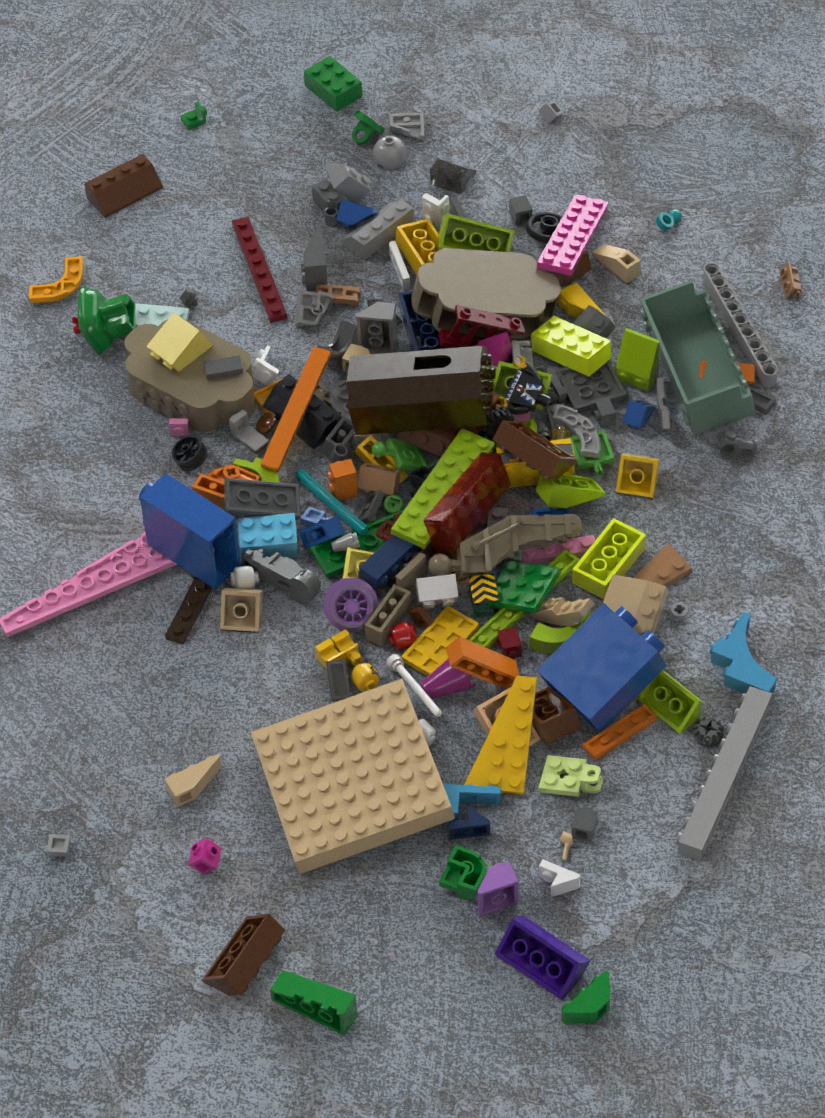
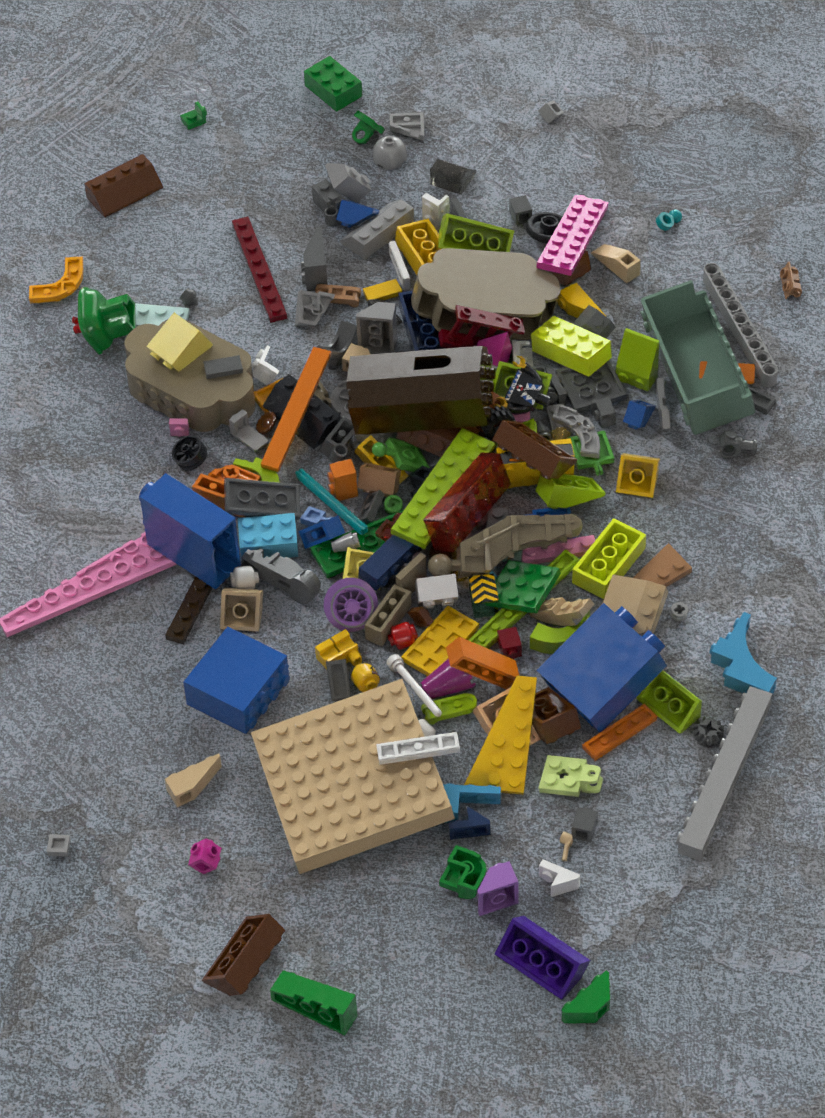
(236, 680): none -> blue brick
(383, 290): none -> yellow tile
(418, 748): none -> white plate
(451, 707): none -> lime plate

